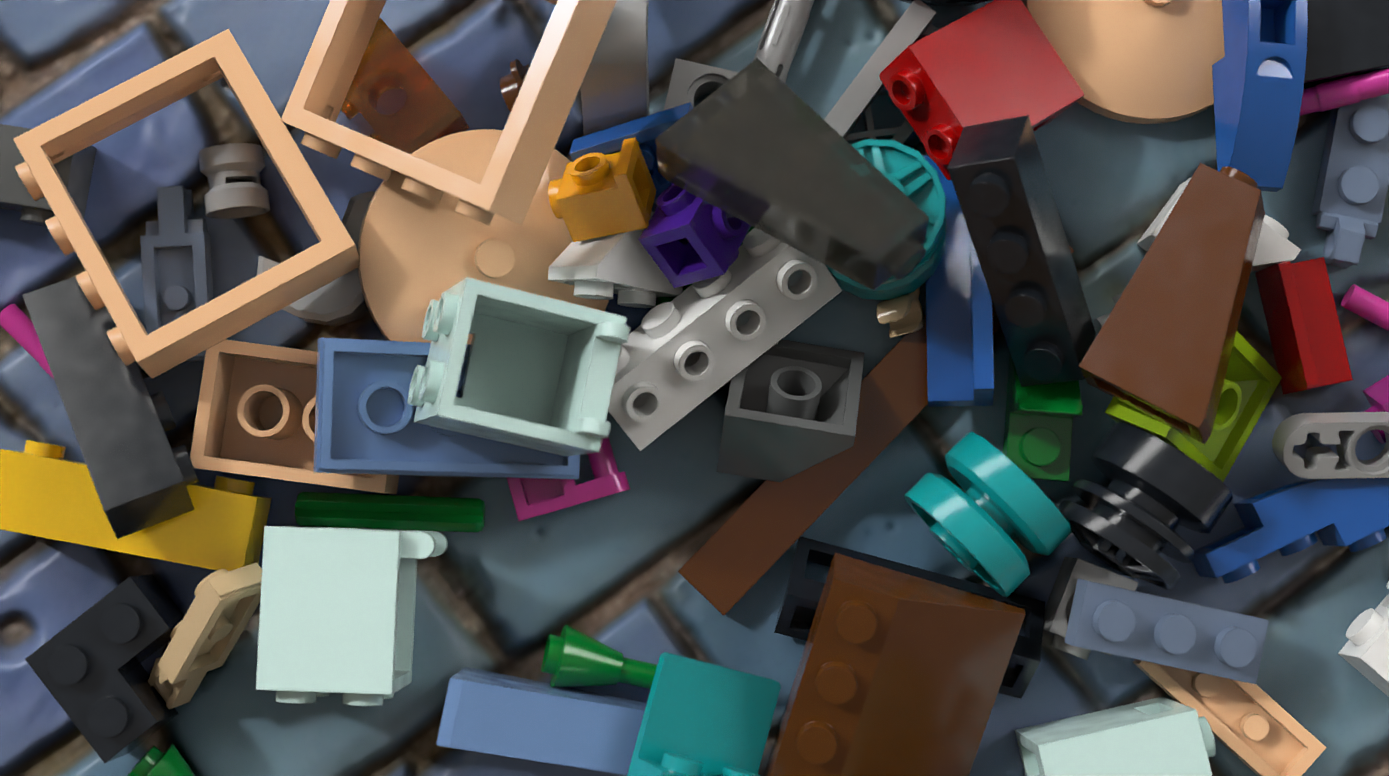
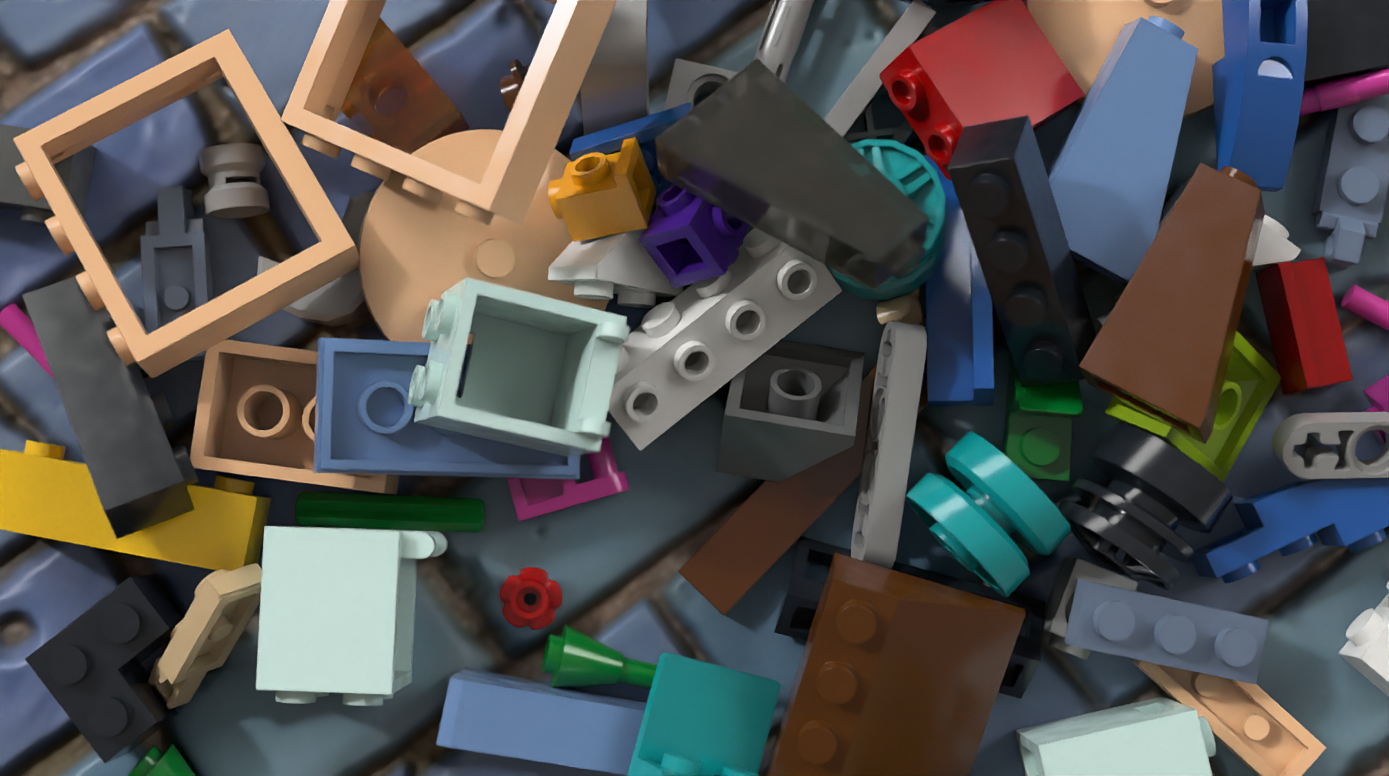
(533, 581): none -> red plate
(889, 443): none -> light grey beam
(1122, 148): none -> medium blue slope

